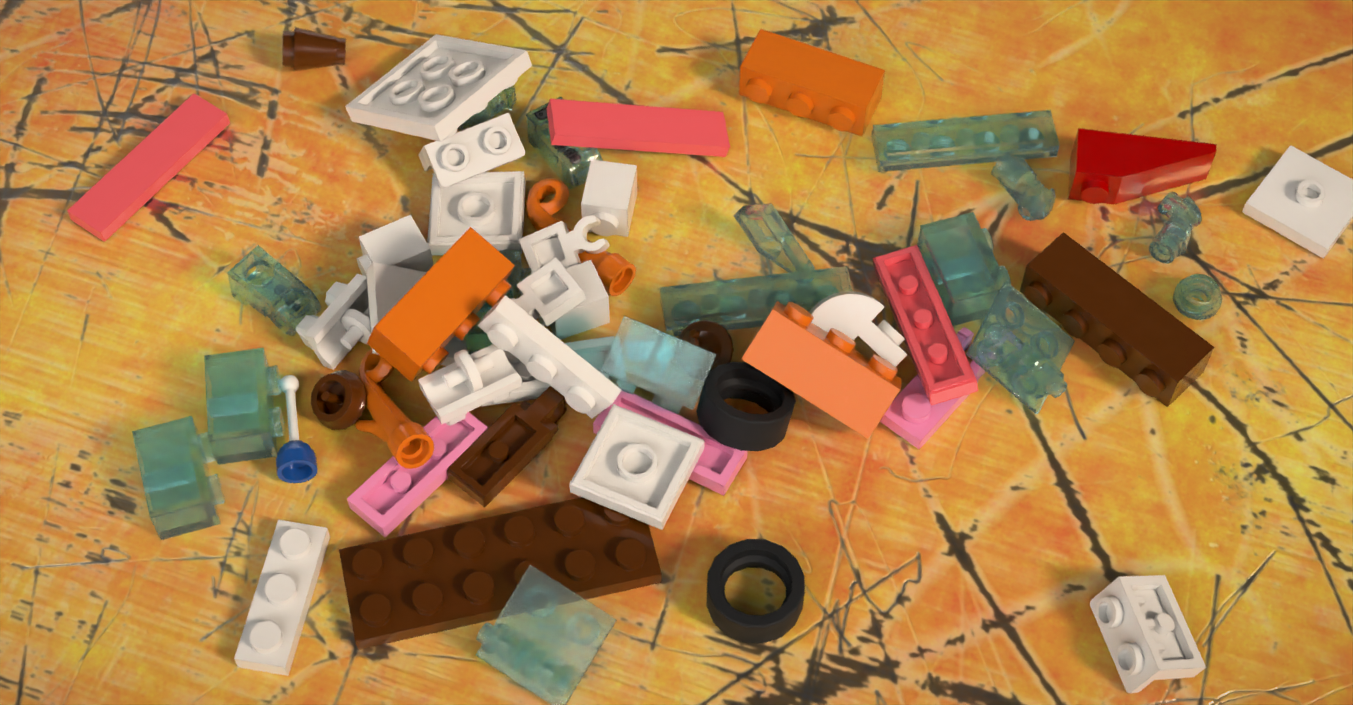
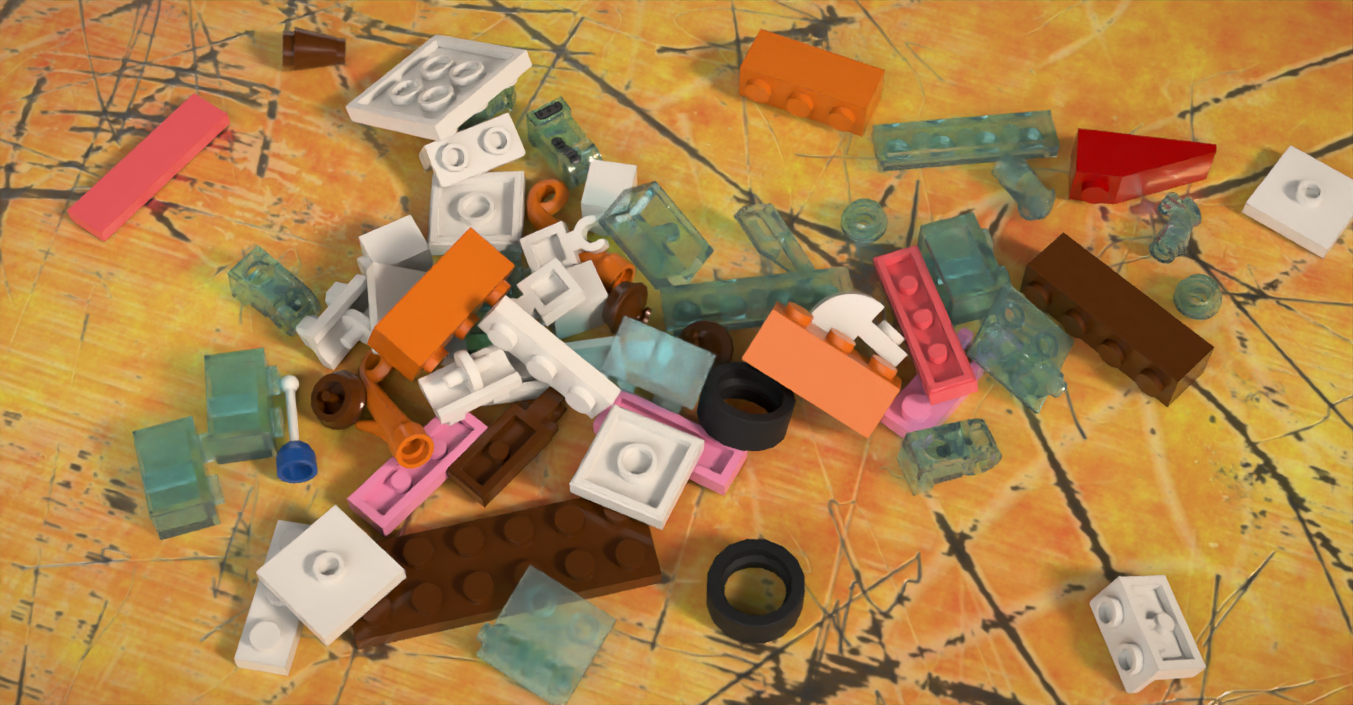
(331, 575): none -> white plate
(626, 300): none -> reddish brown hat
(637, 128): coral tile -> none
(655, 235): none -> clear light blue brick
(864, 211): none -> clear light blue plate
(947, 453): none -> clear light blue leg

